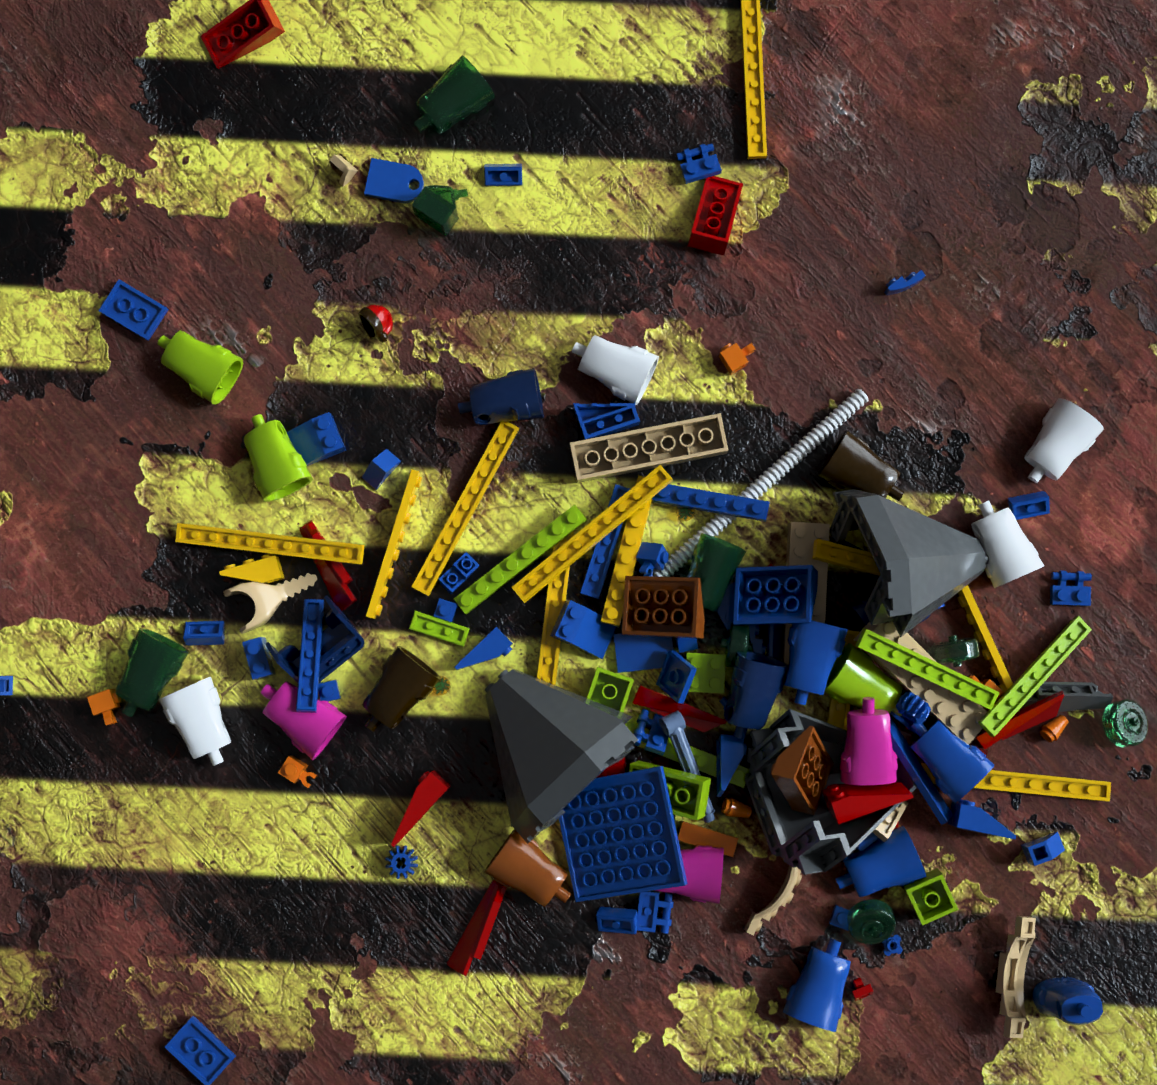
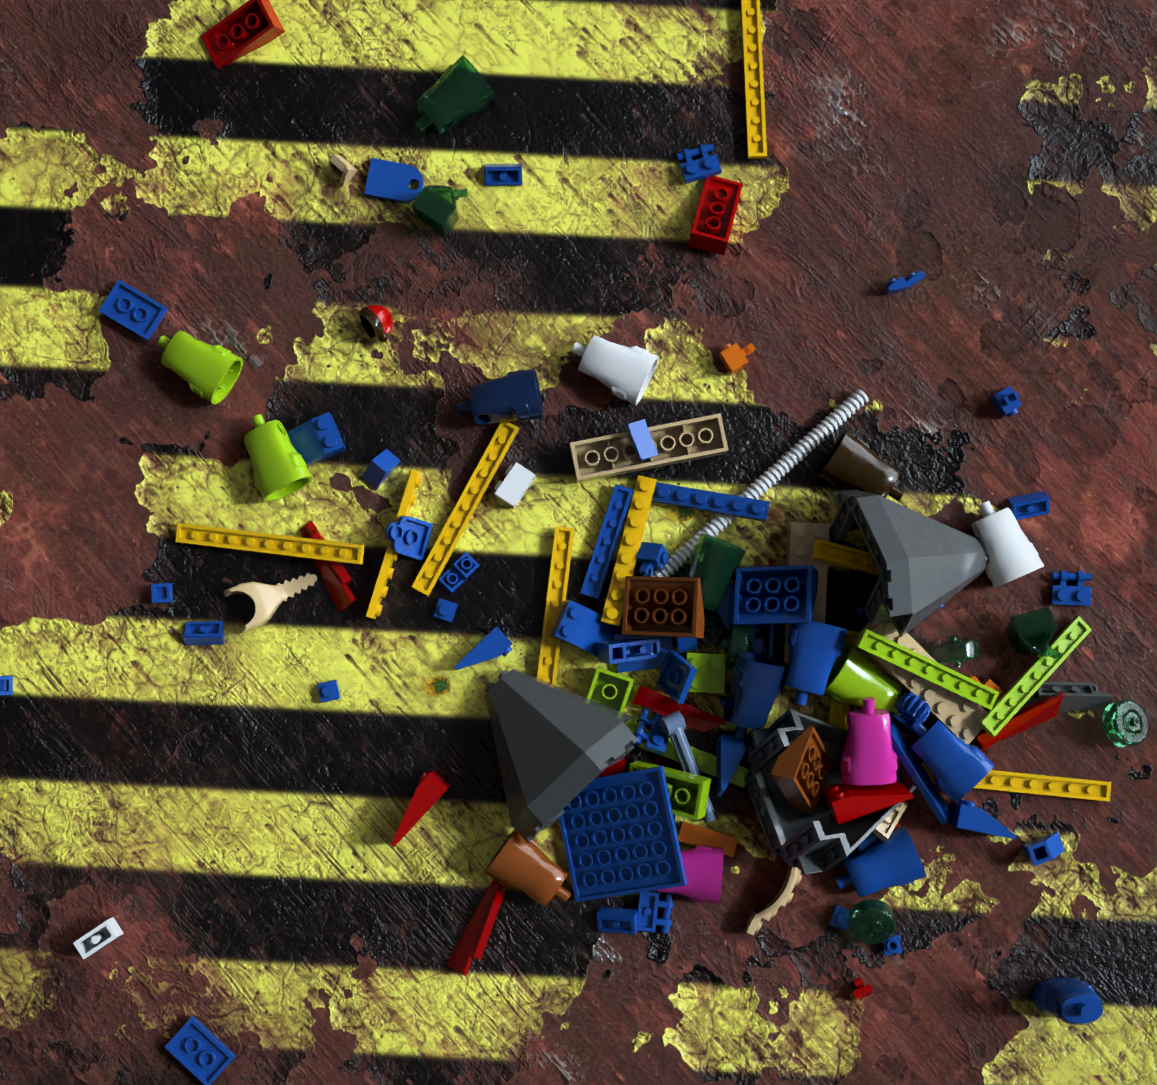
(98, 938): none -> white brick
(103, 704): orange brick -> none
(149, 669): clear green torso -> none
(162, 593): none -> blue plate
(198, 719): white torso -> none
(258, 658): blue brick -> none
(262, 571): yellow slope -> none
(294, 770): orange brick -> none
(307, 730): dark pink torso -> none
(310, 656): blue tile -> none
(338, 644): dark blue windscreen -> none
(394, 862): blue gear -> none
(399, 688): dark brown torso -> none
(409, 536): none -> blue plate
(439, 628): lime tile -> none
(514, 485): none -> white brick
(520, 559): lime plate -> none
(592, 533): yellow plate -> none
(605, 419): blue wedge -> none
(628, 650): none -> blue slope
(642, 440): none -> slope
(735, 808): orange cone -> none
(819, 988): blue torso -> none
(931, 897): lime brick -> none
(983, 635): yellow plate -> none
(1006, 402): none -> blue brick
(1011, 976): tan piece -> none
(1032, 633): none -> clear green piece
(1054, 728): orange cone -> none
(1064, 436): white torso -> none

